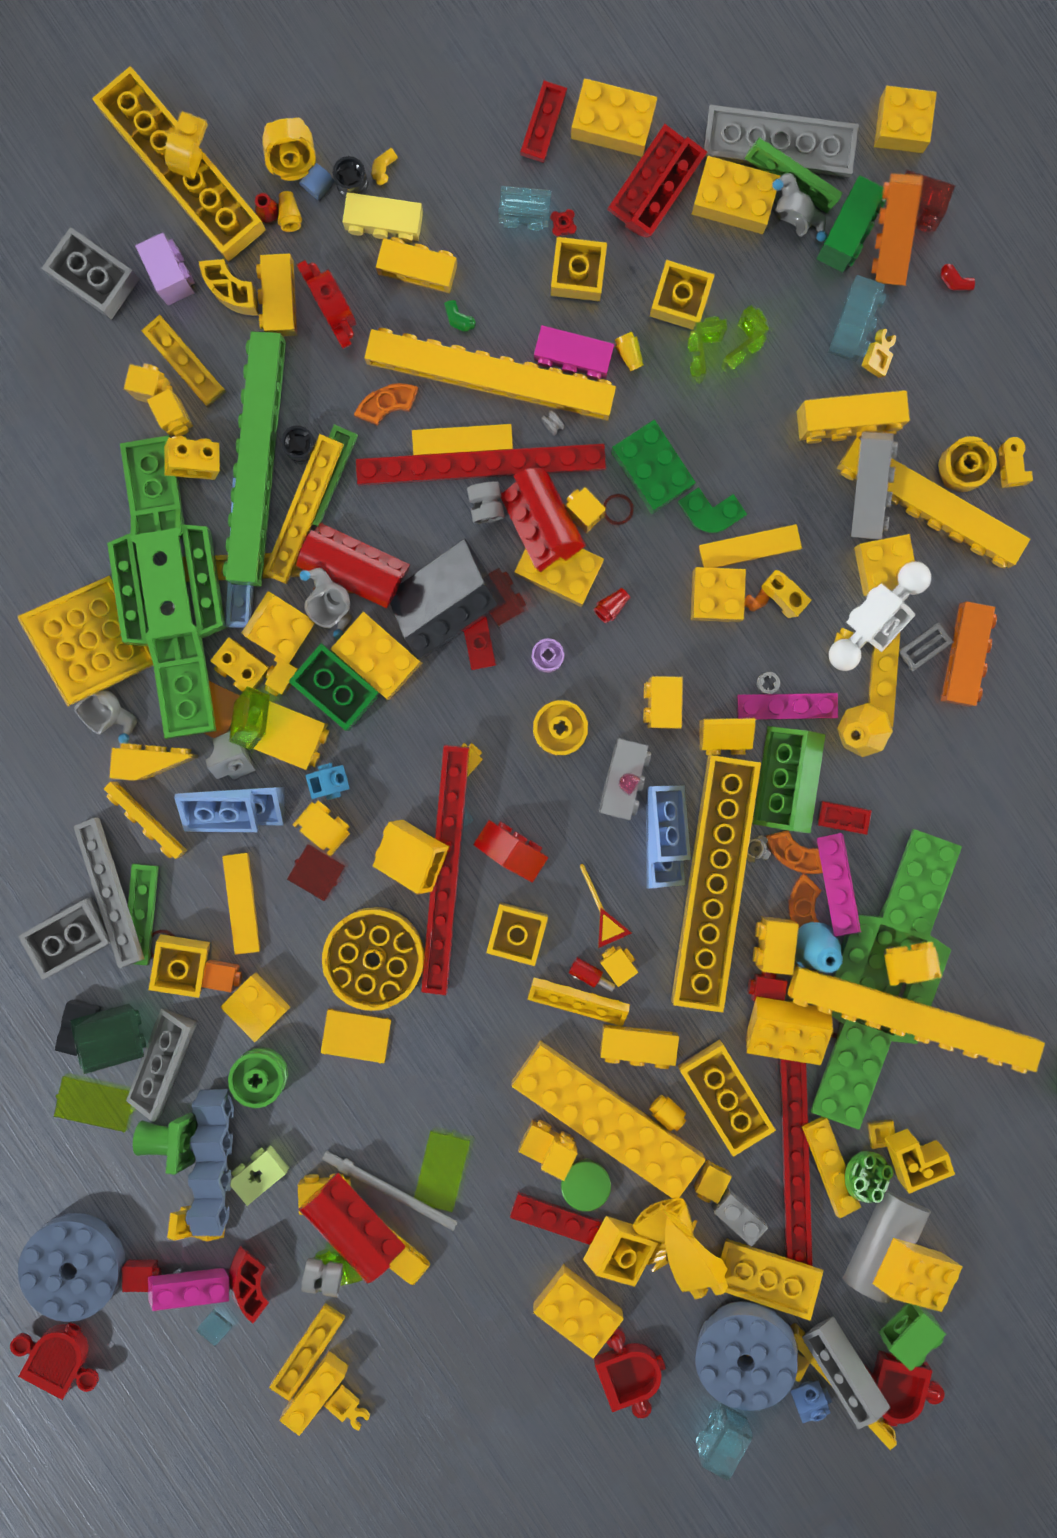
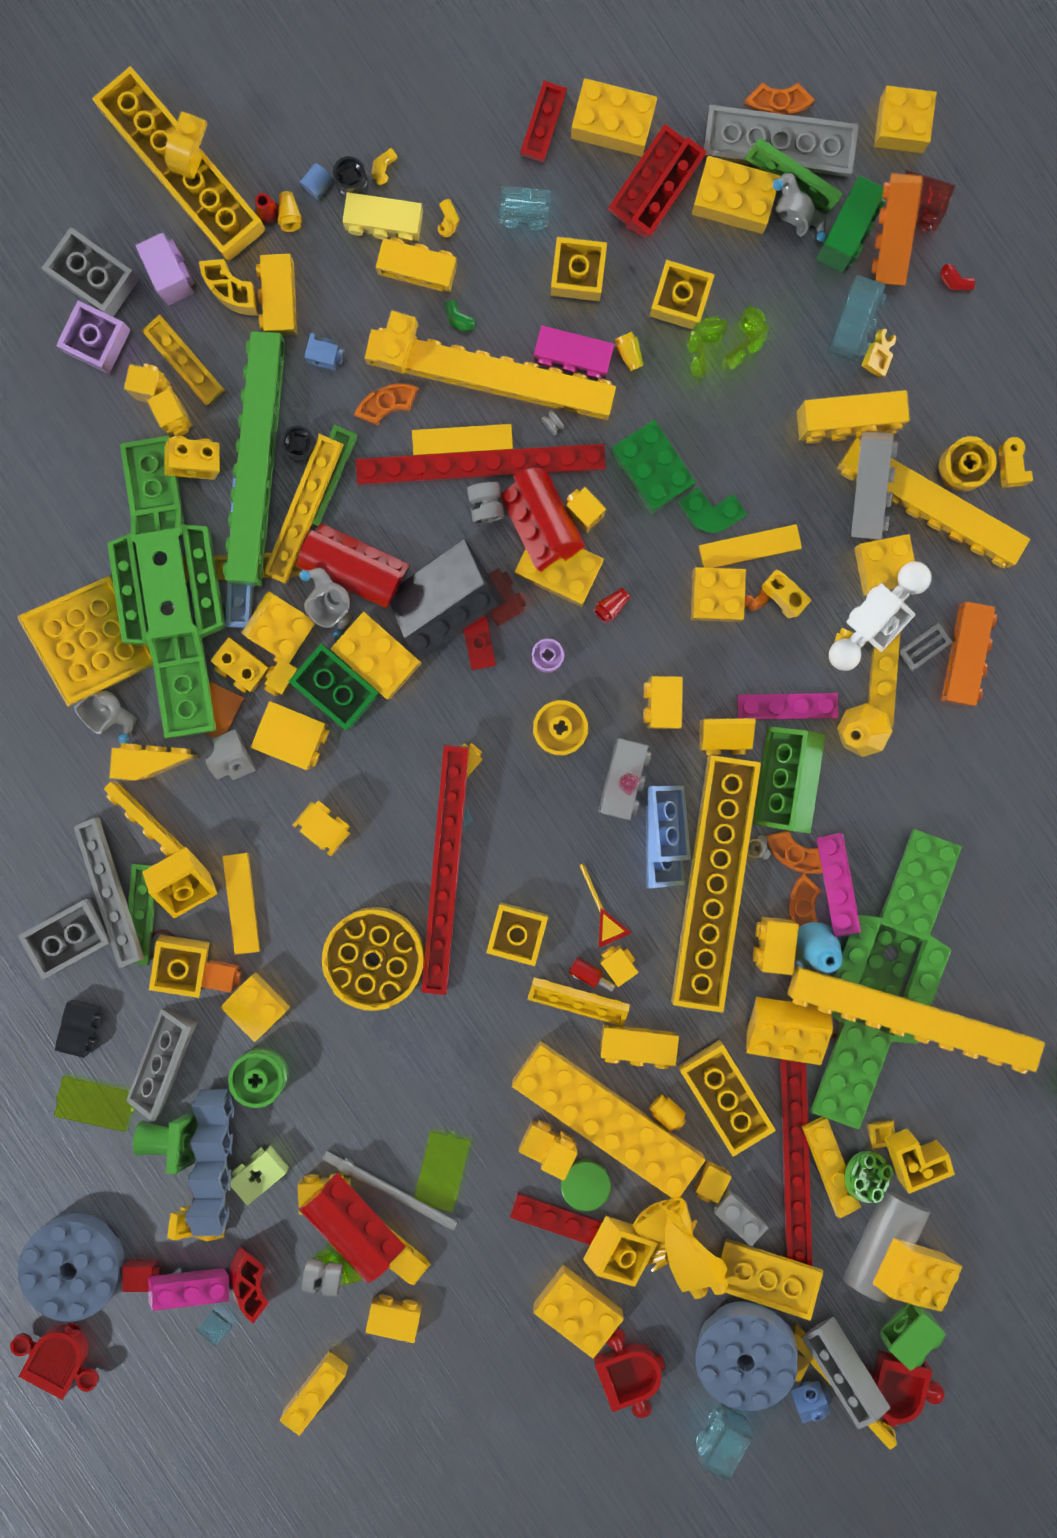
(93, 337): none -> lavender brick
(108, 1038): clear green brick -> none
(179, 882): none -> yellow brick
(231, 809): light blue slope -> none
(249, 718): clear neon green brick -> none
(288, 148): yellow brick -> none
(307, 1352): yellow tile -> none
(316, 872): clear red piece -> none
(323, 353): none -> medium blue brick
(327, 781): dark azure brick -> none
(329, 301): red piece -> none
(344, 1404): yellow plate -> none
(356, 1036): yellow piece -> none
(393, 1318): none -> yellow brick
(397, 342): none -> yellow brick
(410, 856): yellow brick -> none
(450, 220): none -> yellow arm
(511, 850): red brick -> none
(558, 228): red plate -> none
(631, 509): clear red piece -> none
(760, 681): light grey bush -> none
(767, 986): red brick -> none
(781, 101): none -> orange tile
(844, 817): red plate -> none
(912, 965): yellow brick -> none

